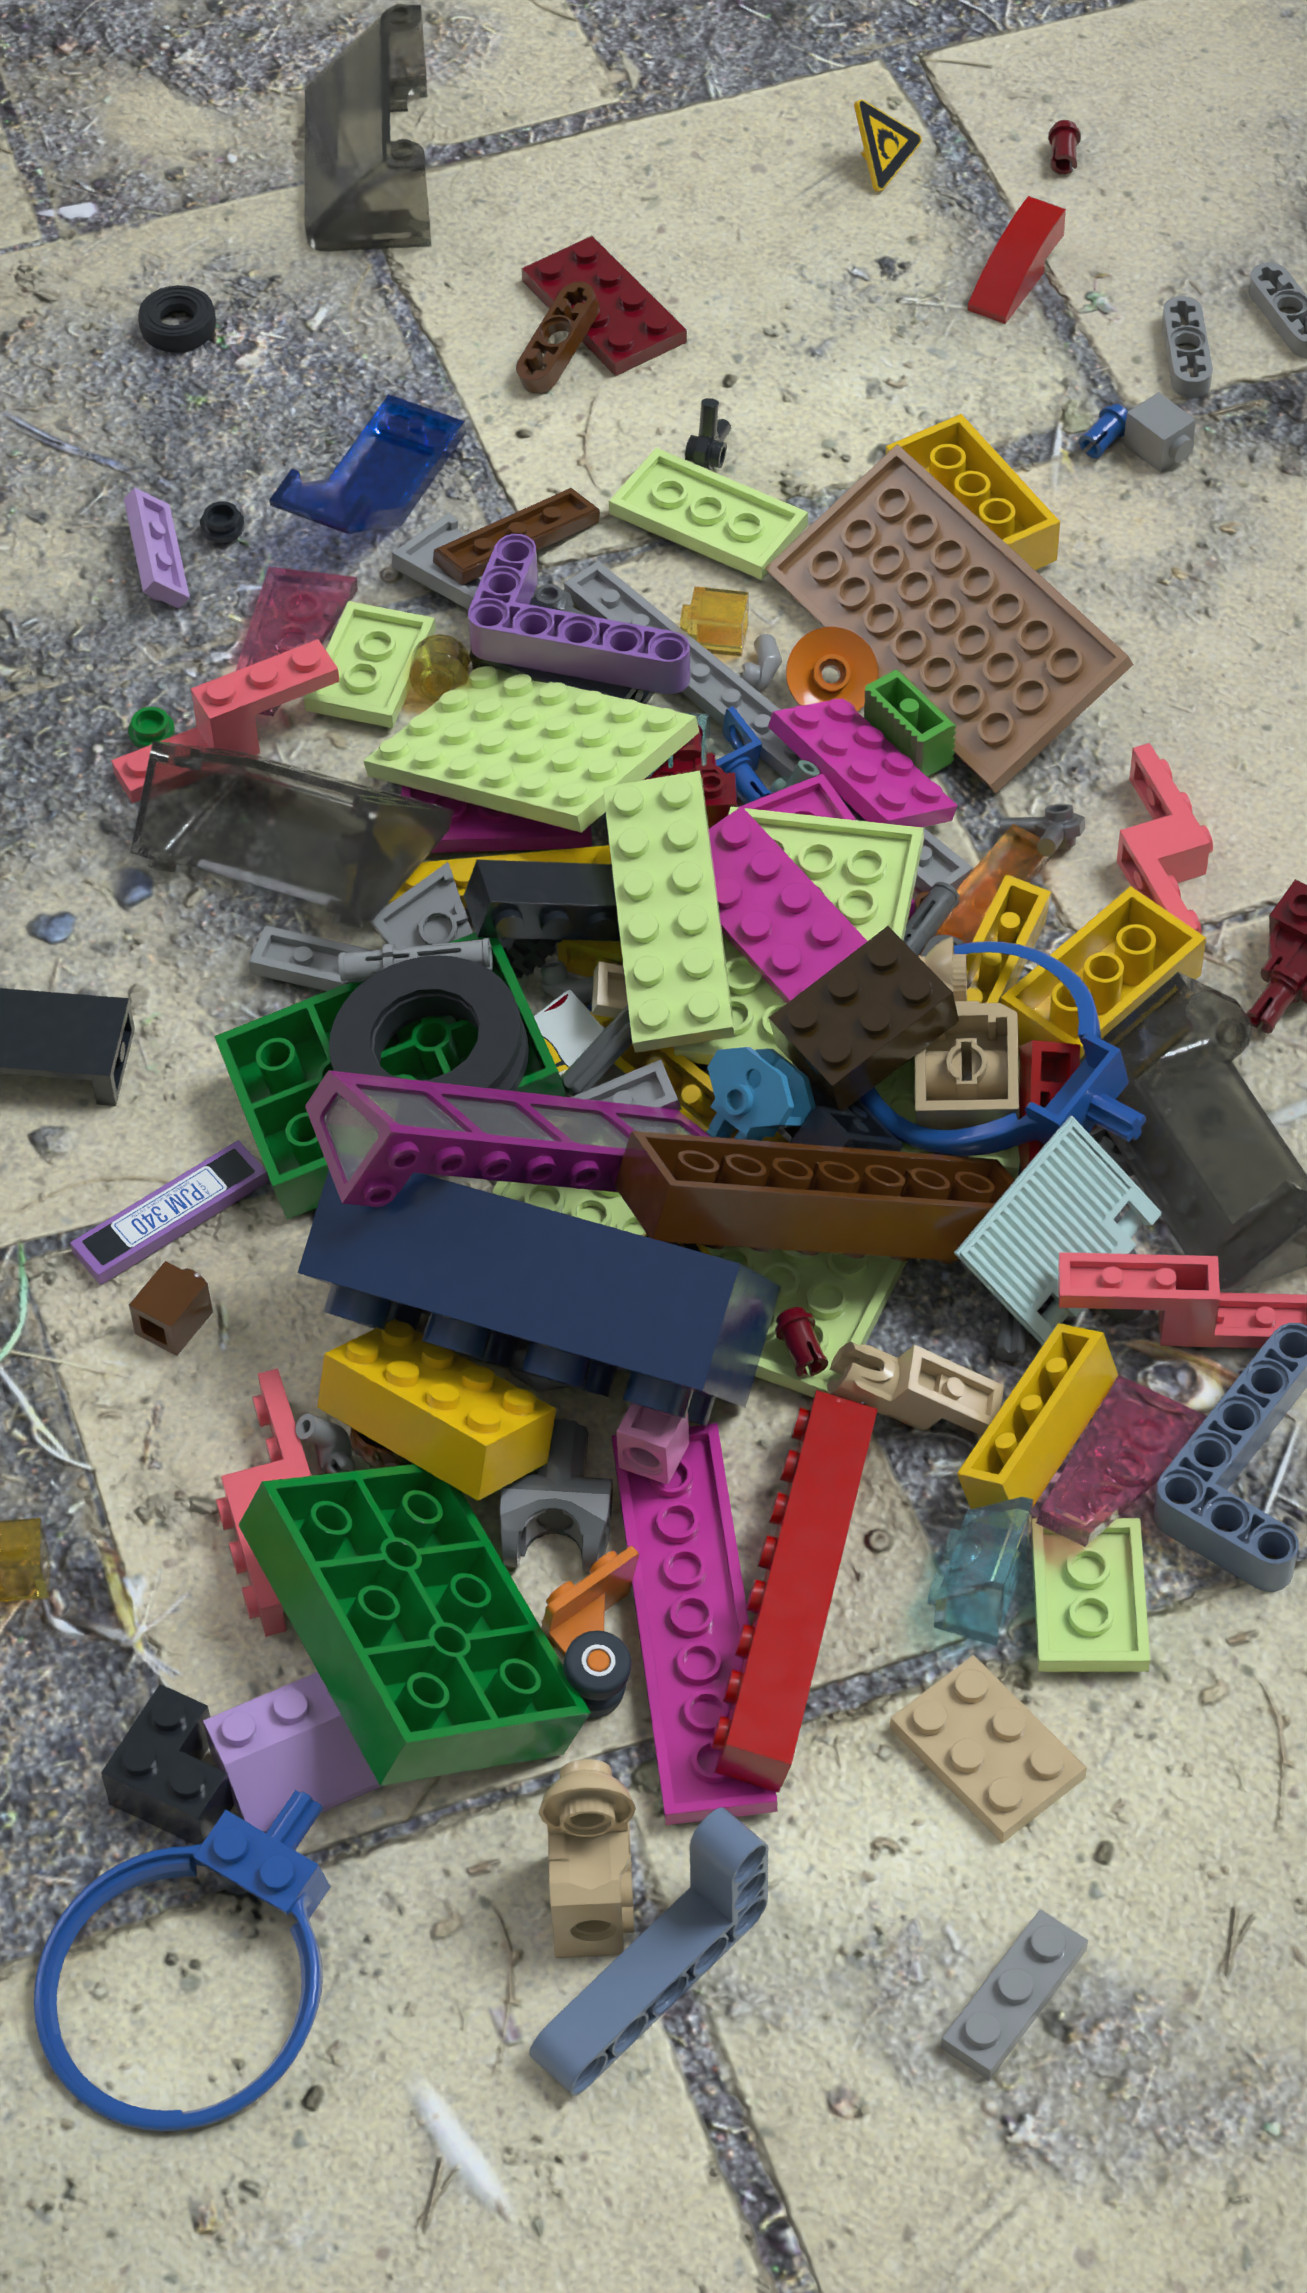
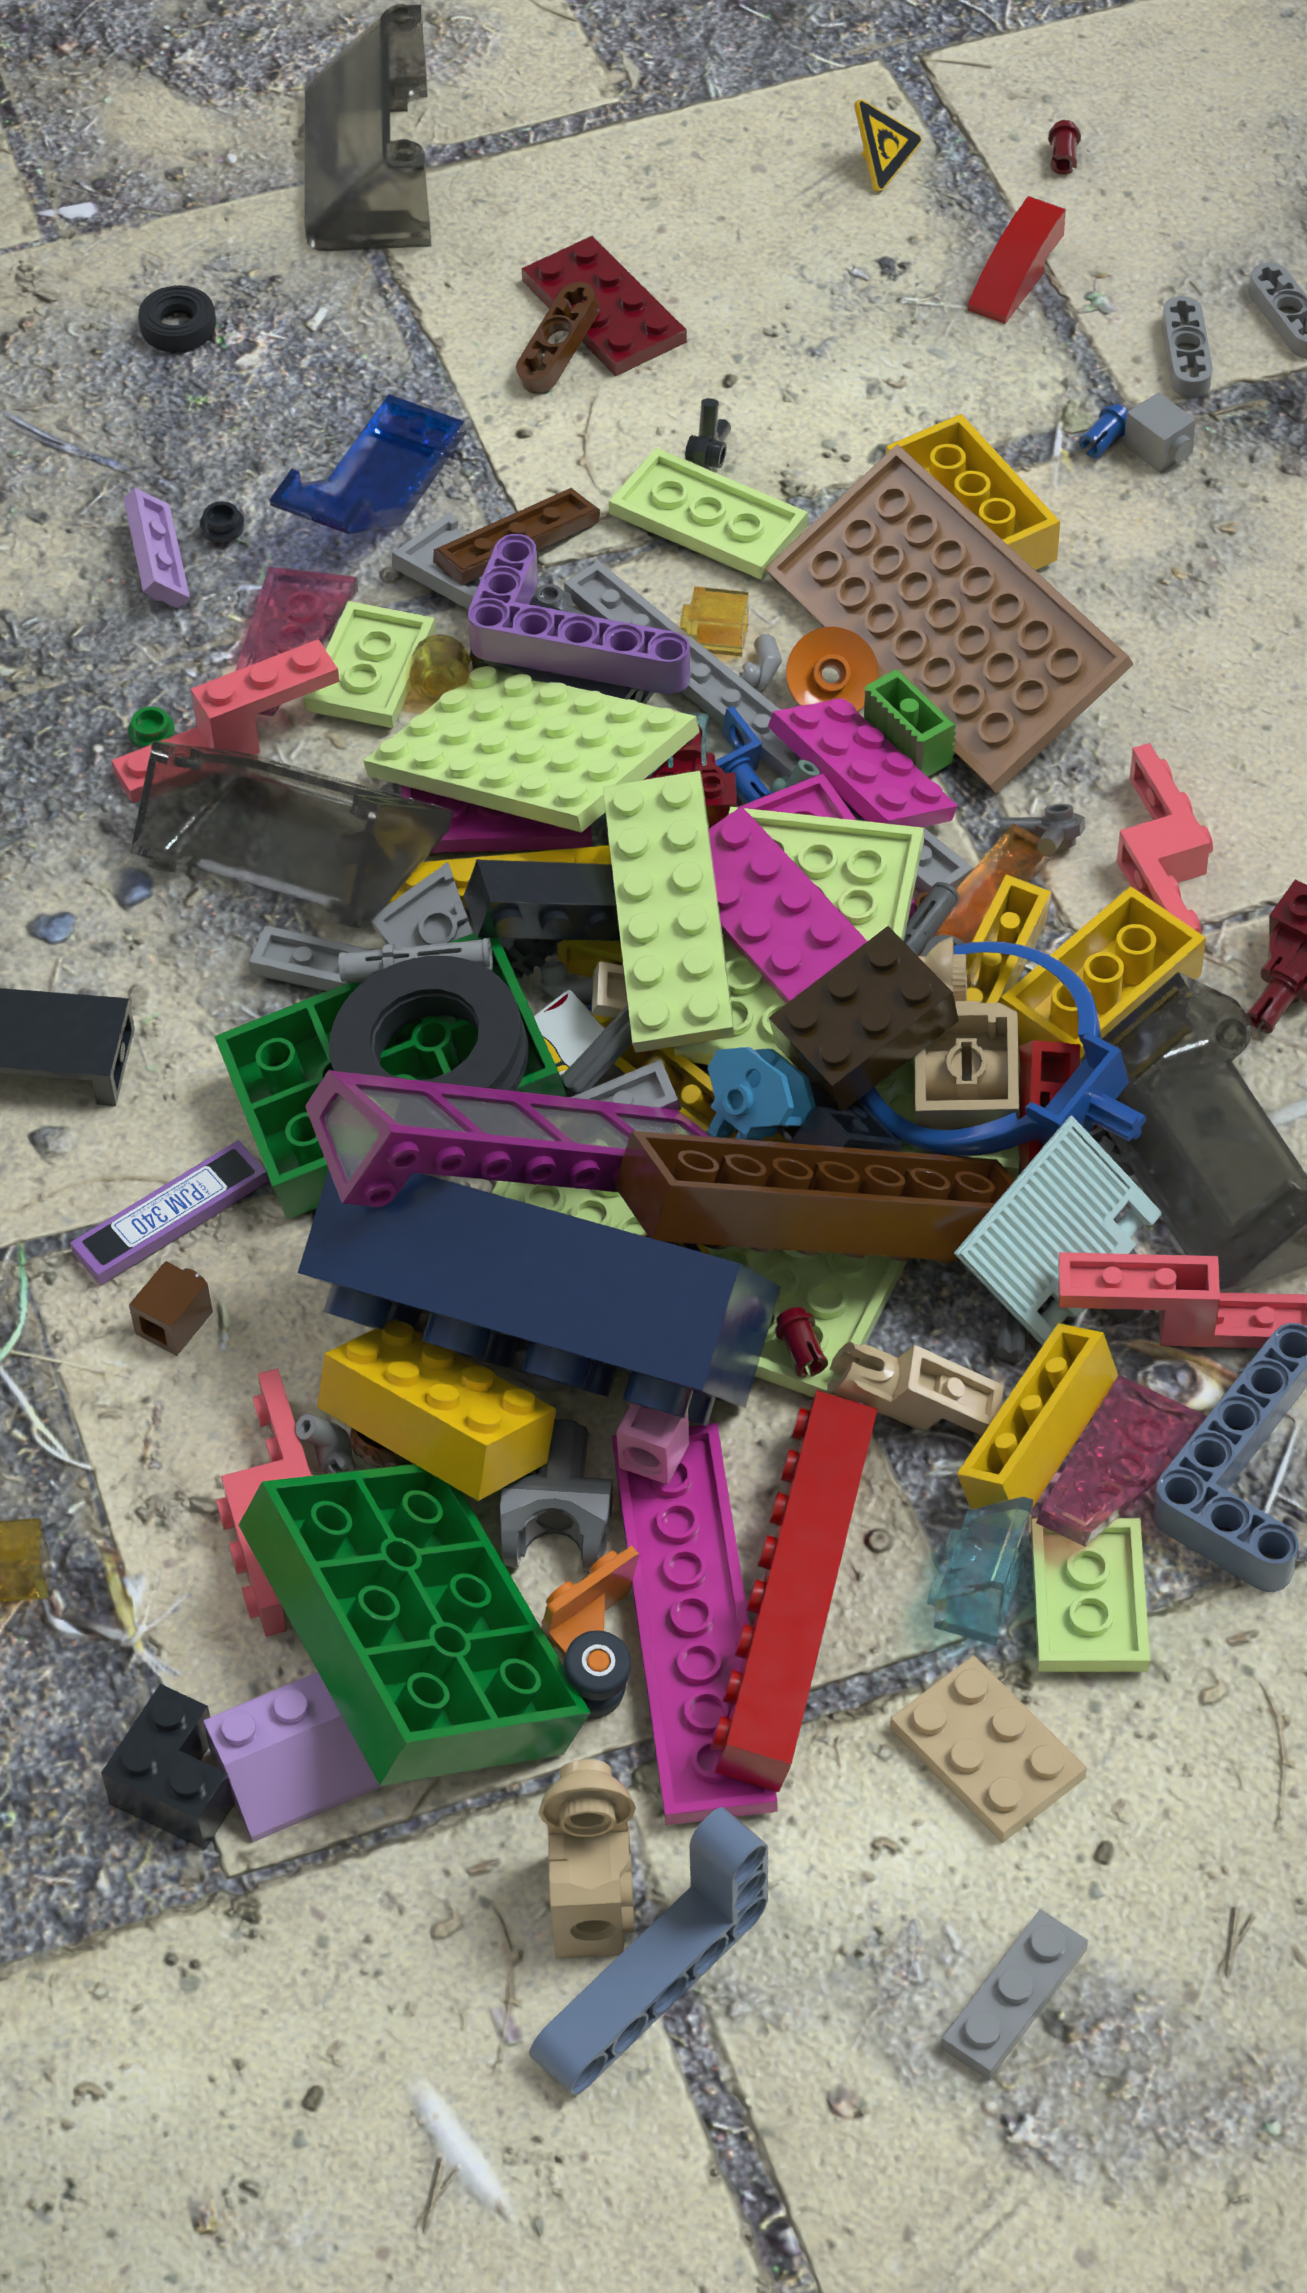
(252, 1860): blue brick -> none

